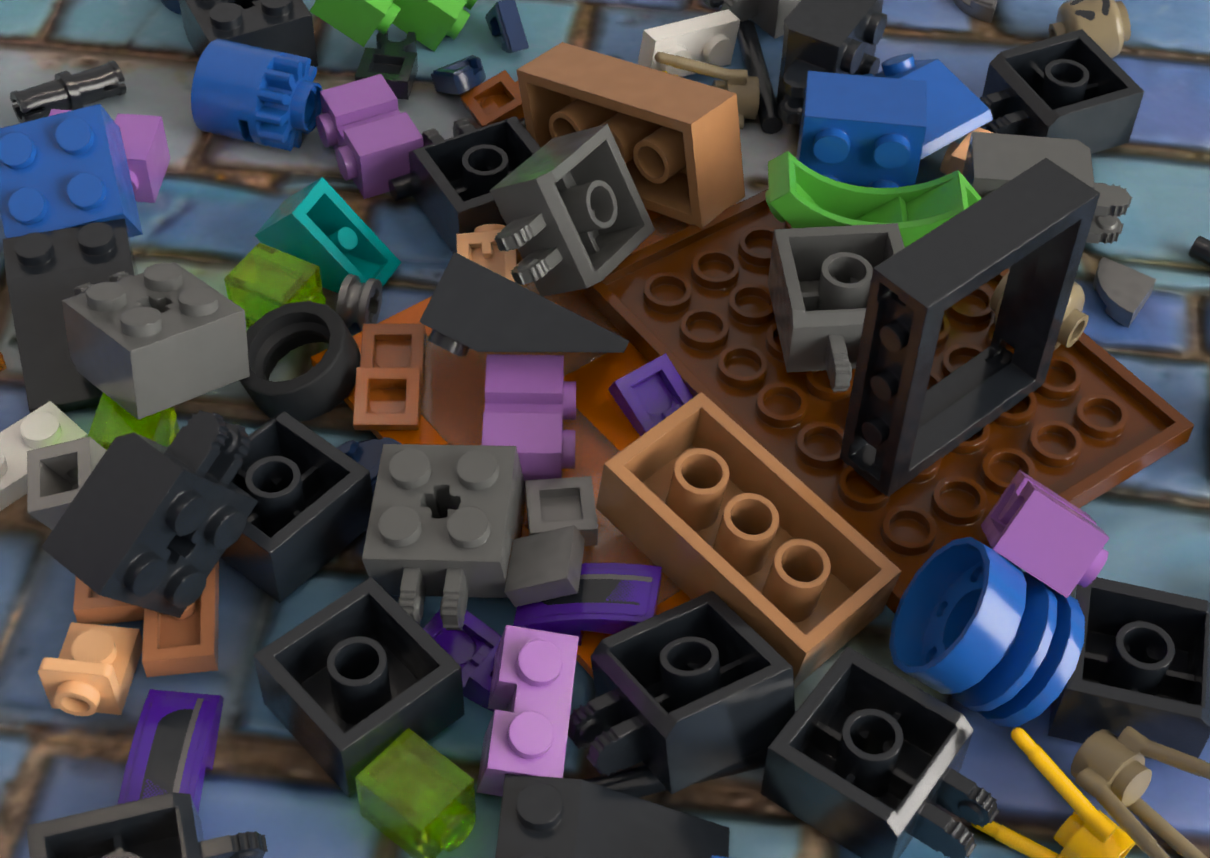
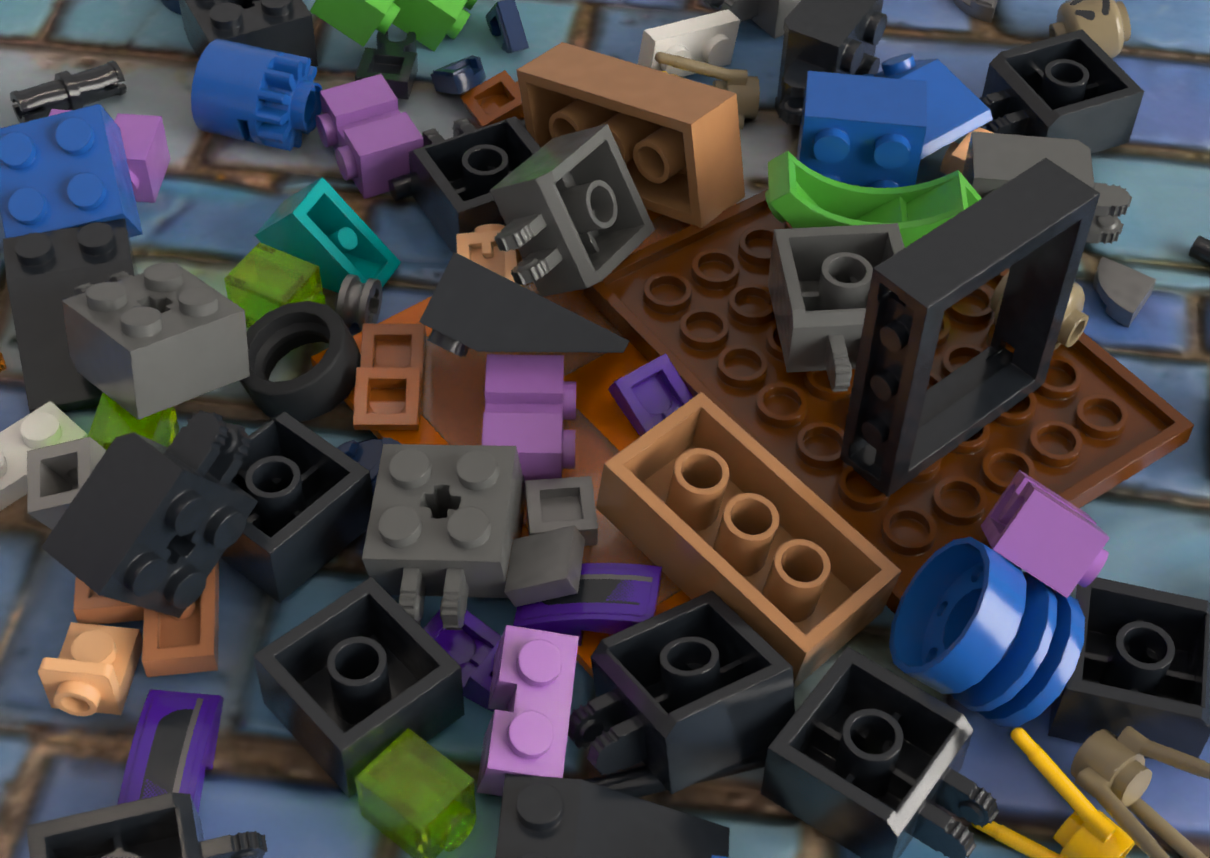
(756, 66): black bar -> none

